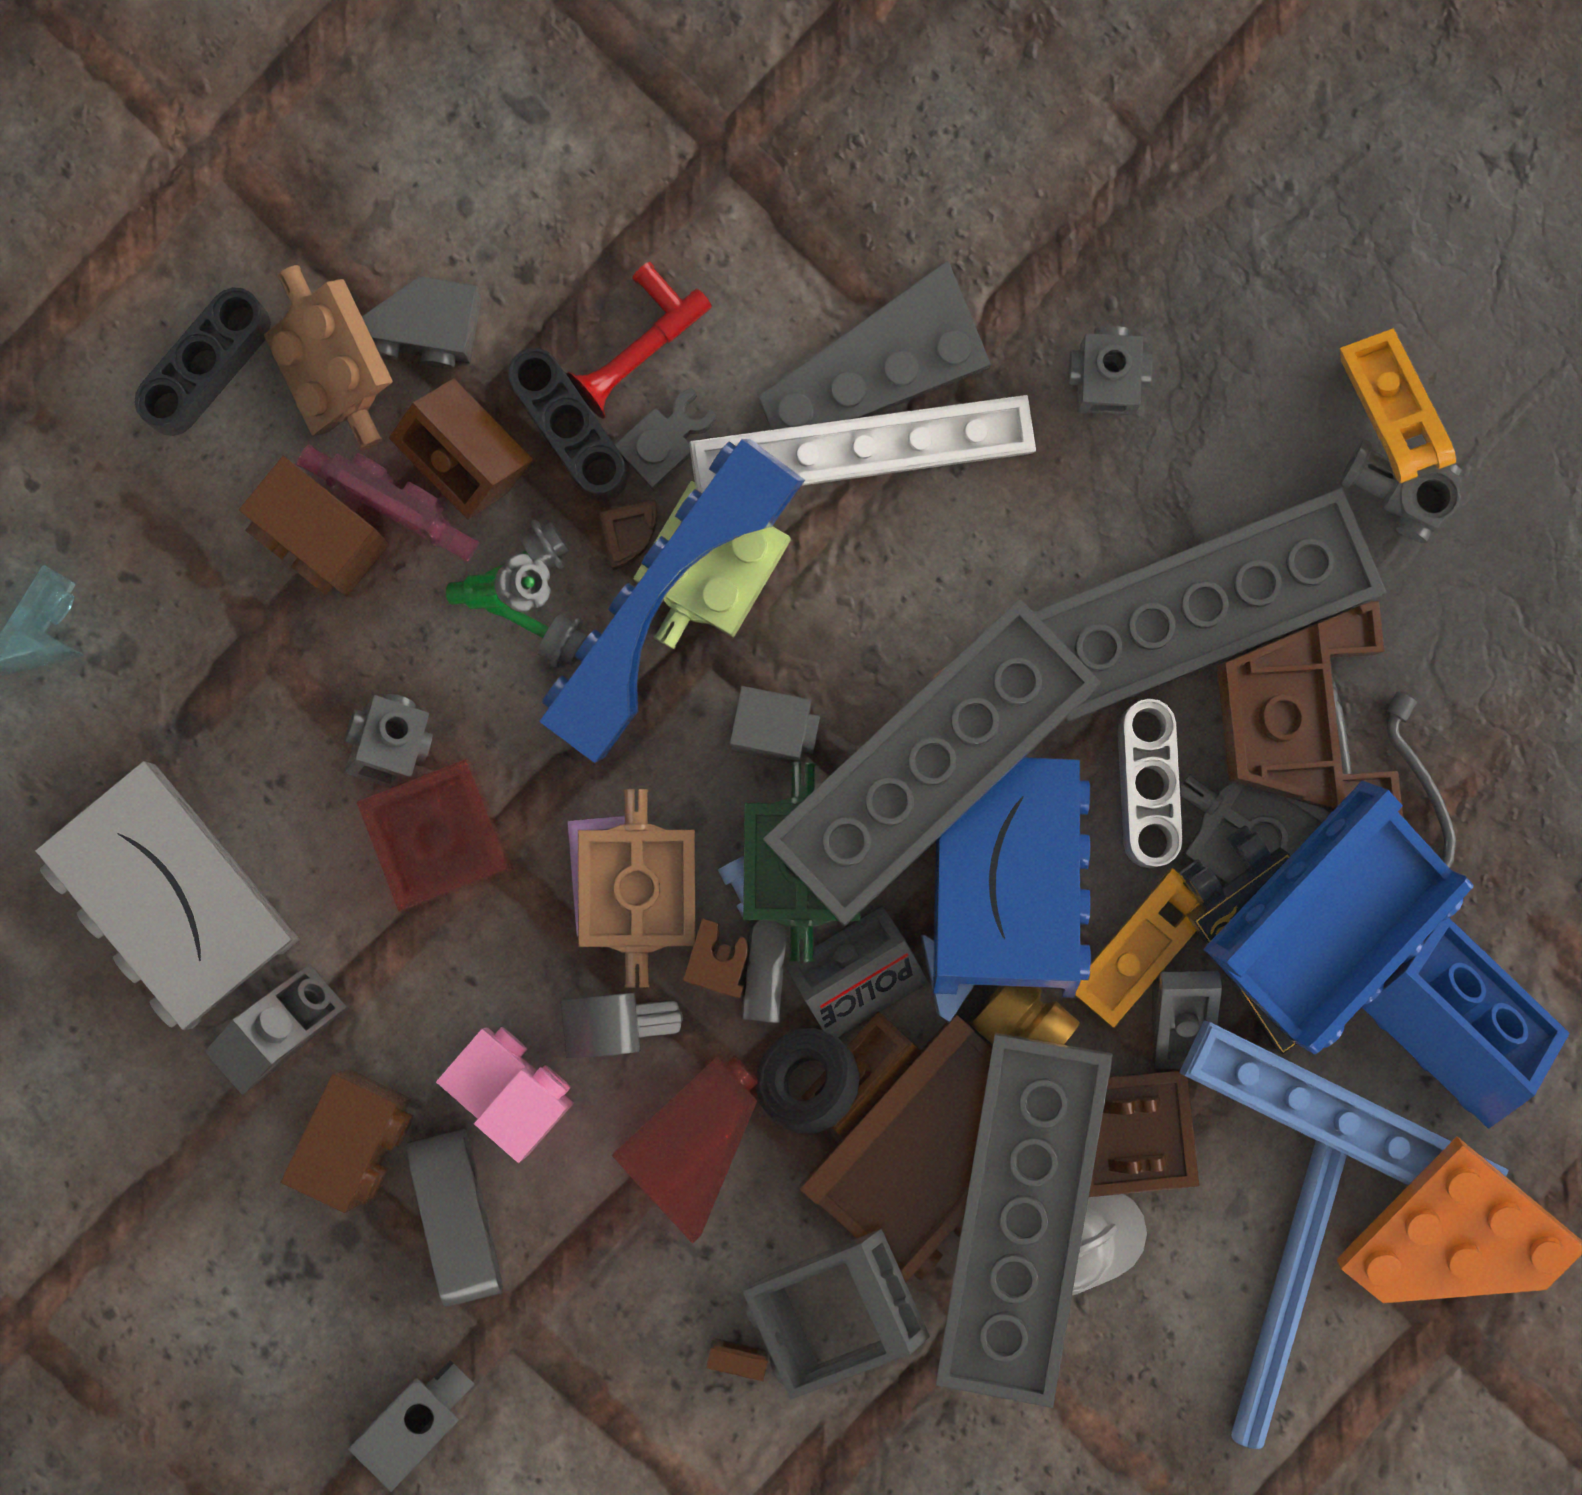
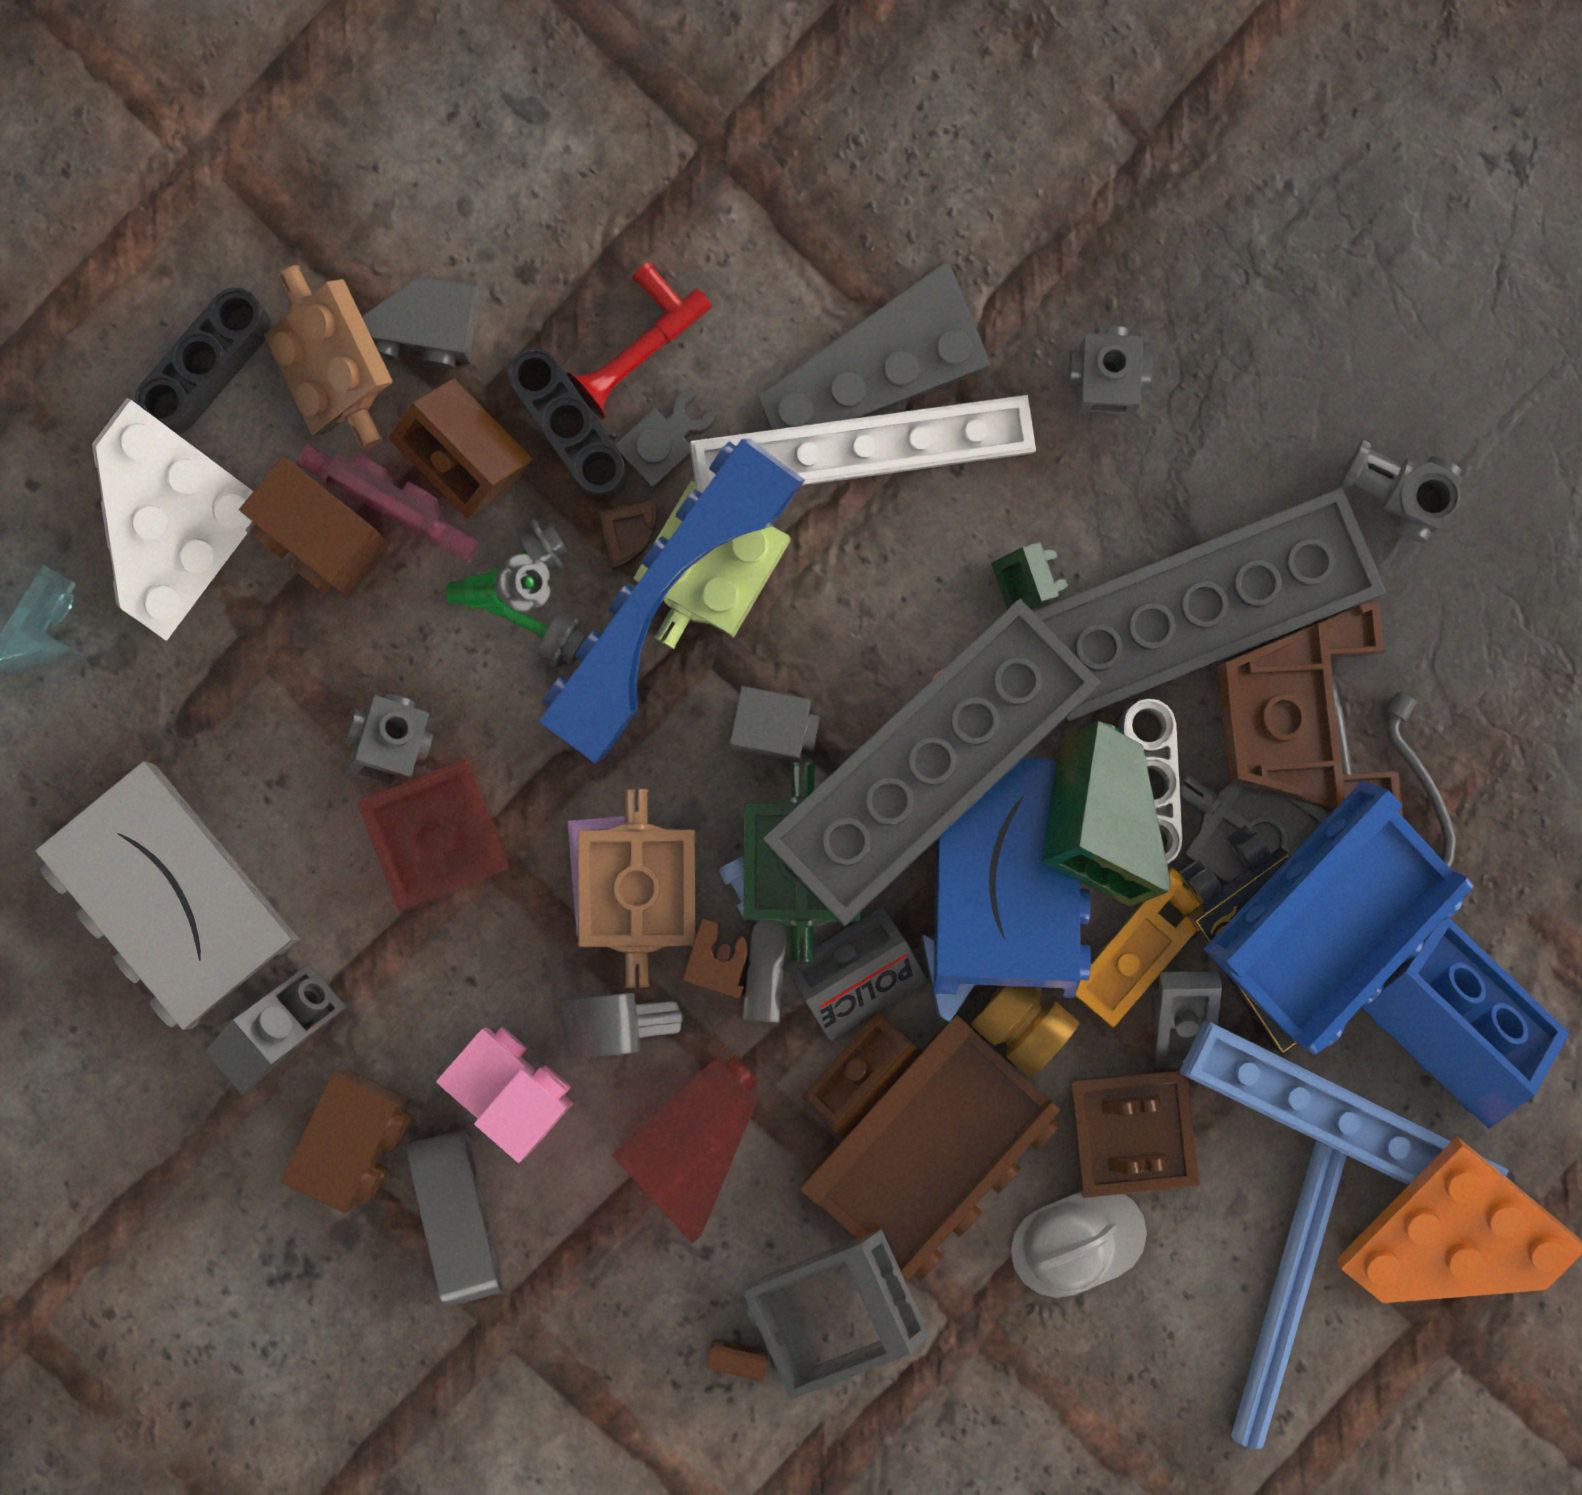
(164, 515): none -> white plate
(391, 1446): dark grey torso -> none
(832, 1101): black tyre -> none
(1024, 1219): dark grey plate -> none
(1027, 576): none -> dark green tile
(1105, 816): none -> slope
(1397, 404): light orange plate -> none

